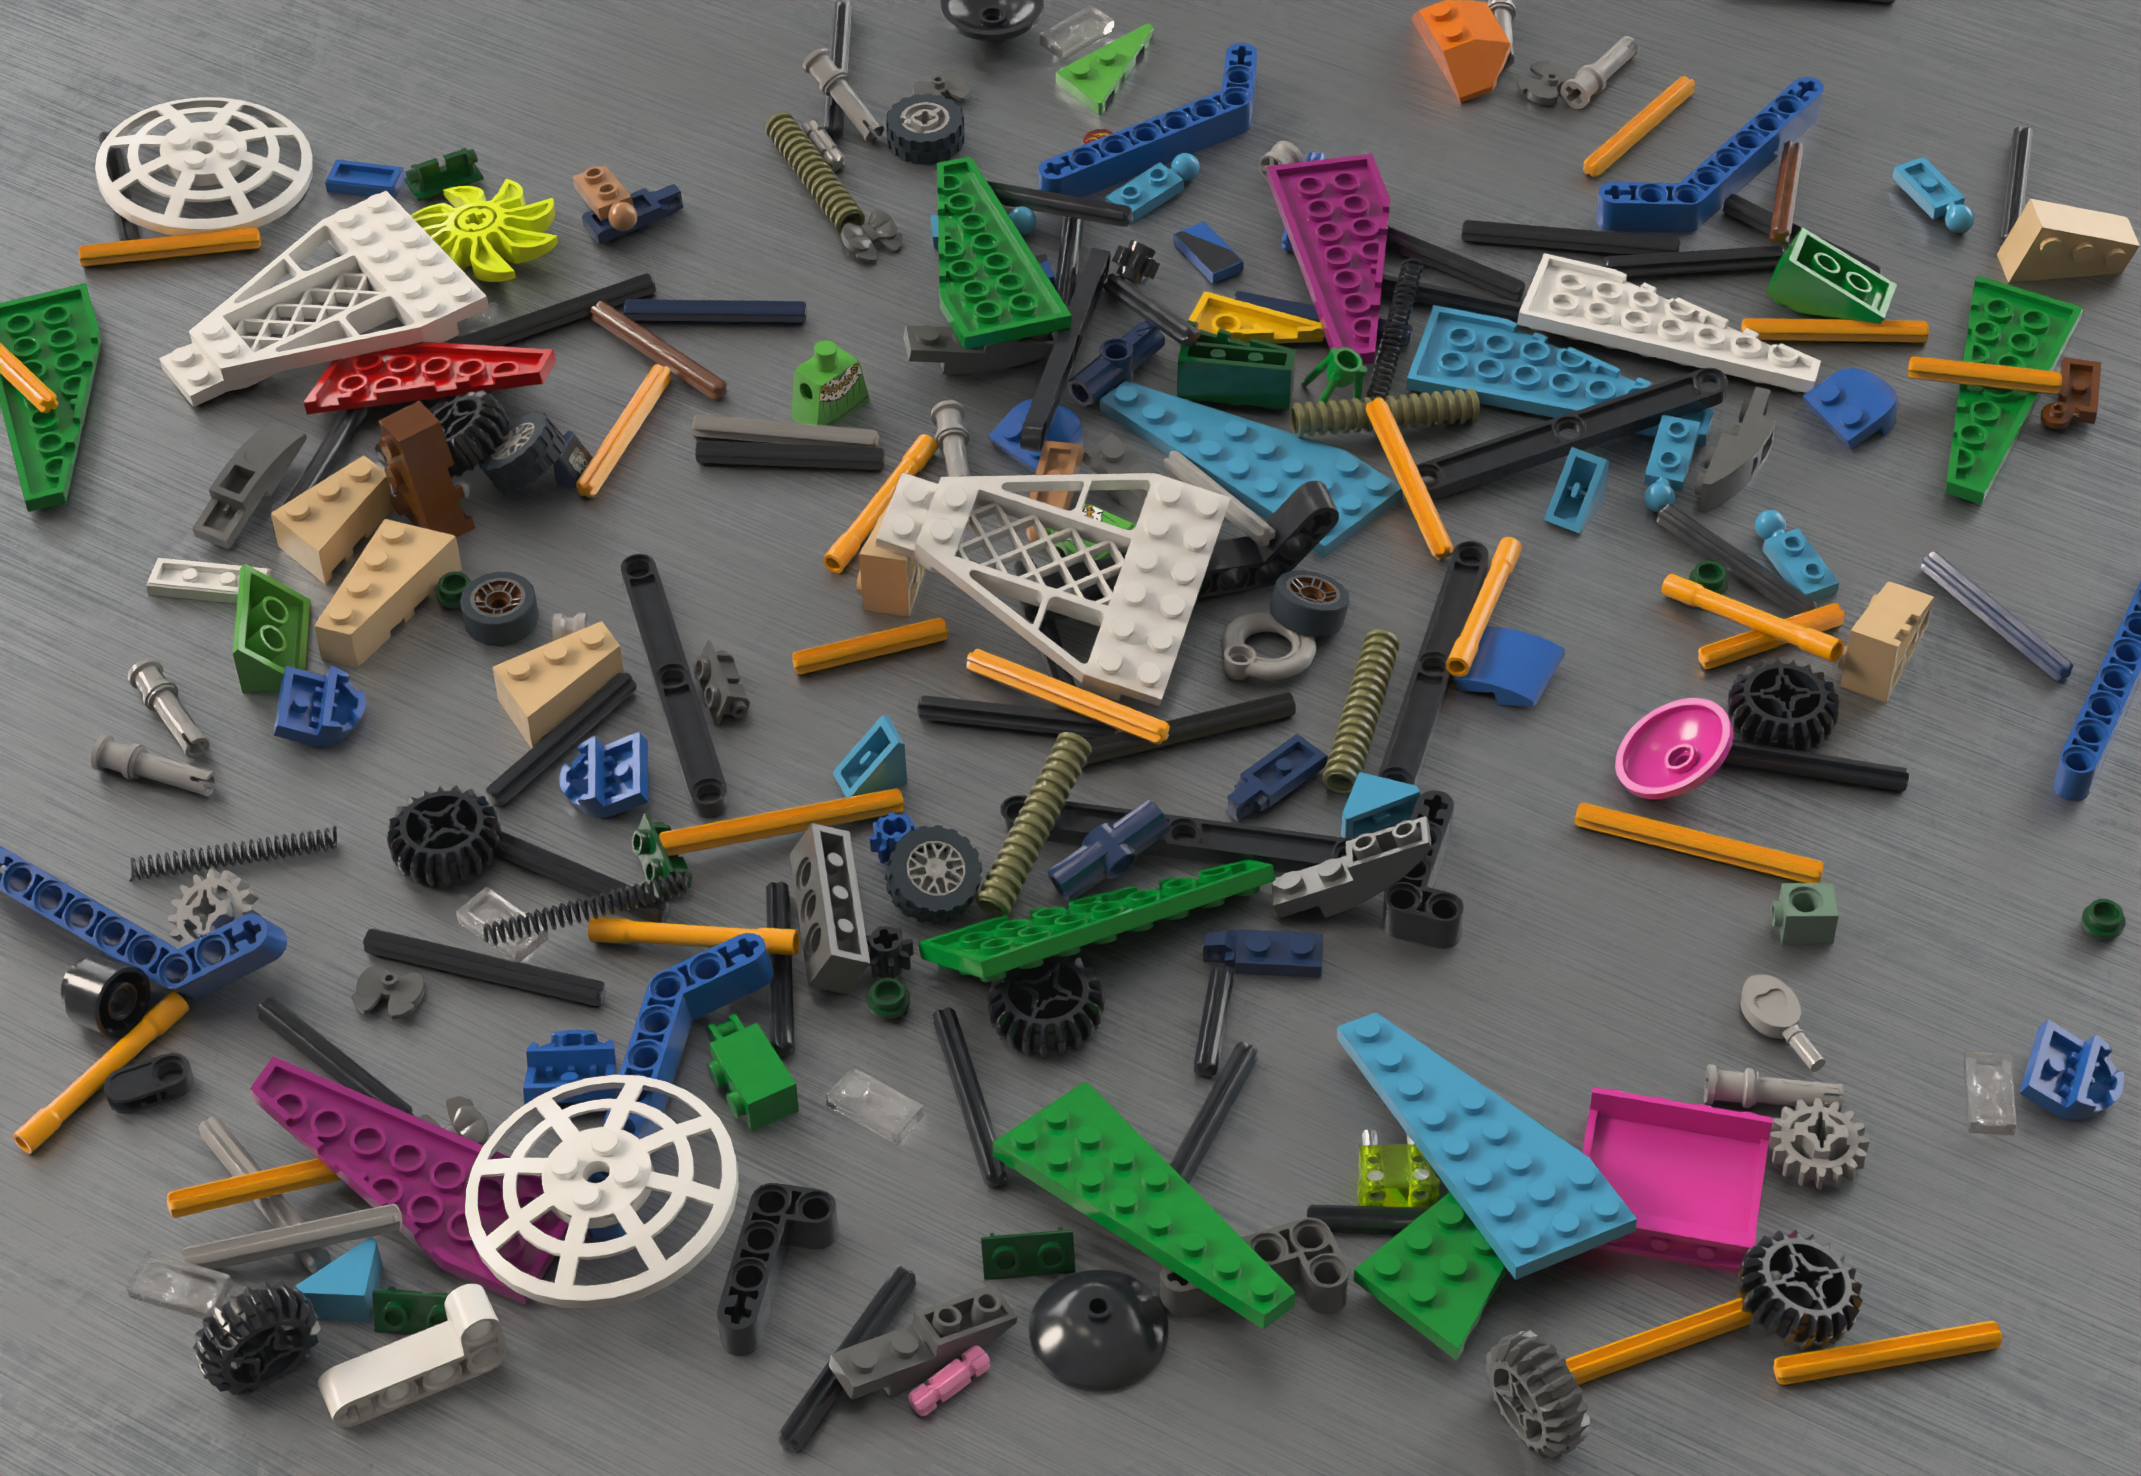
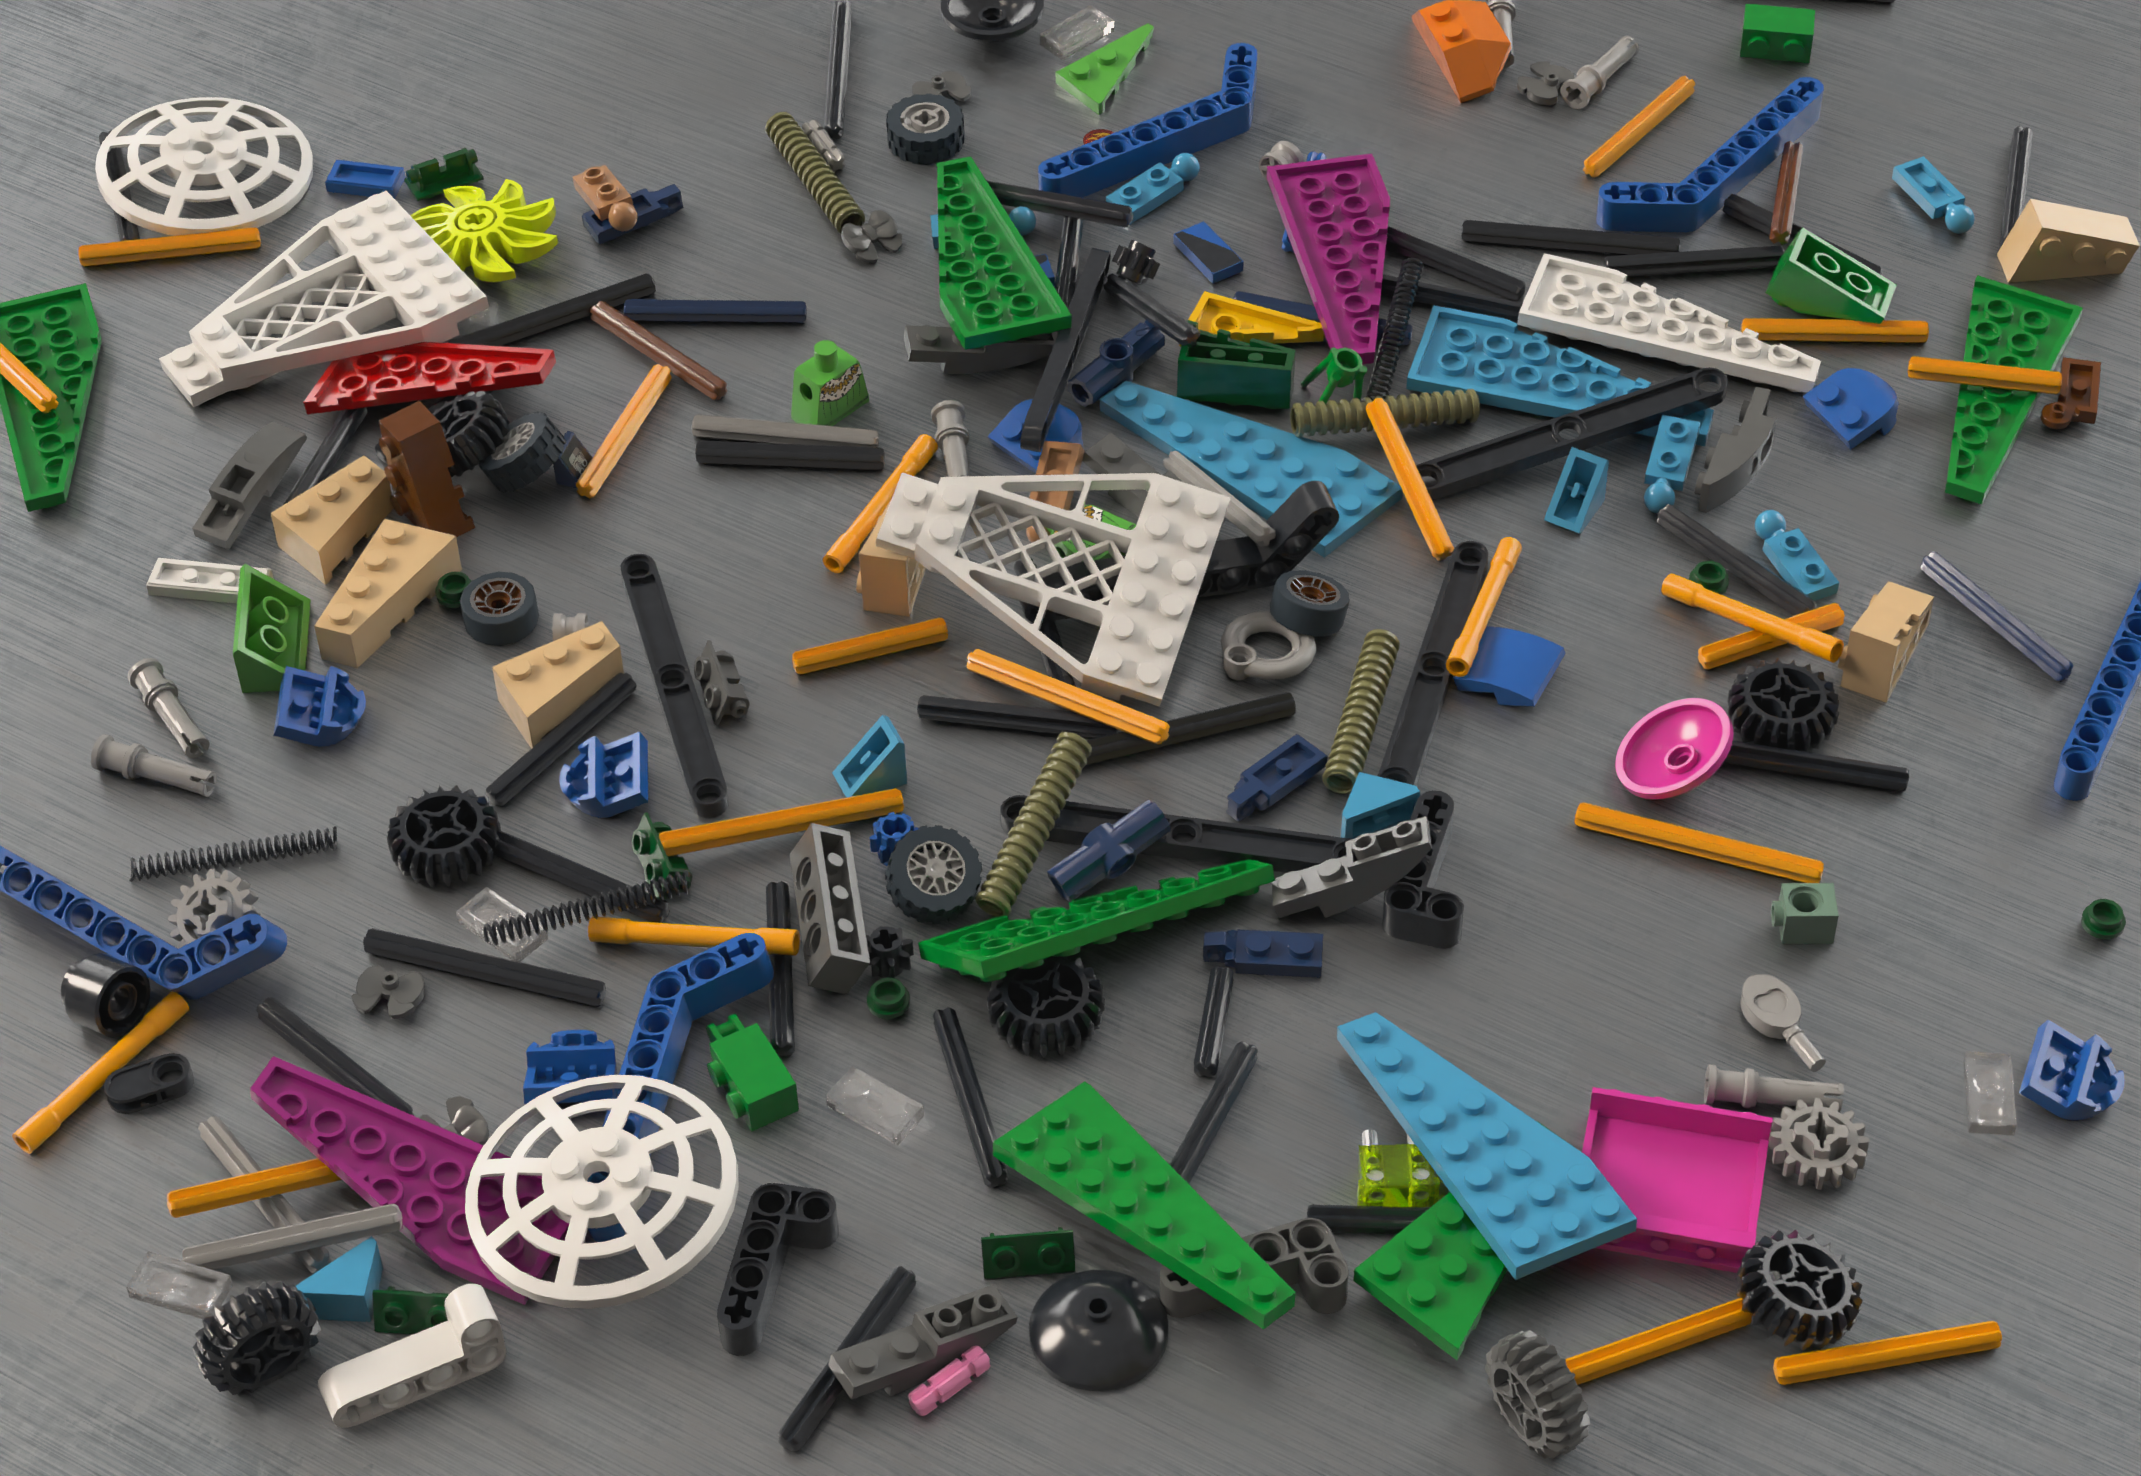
(835, 83): light grey pin -> none
(1777, 33): none -> green brick

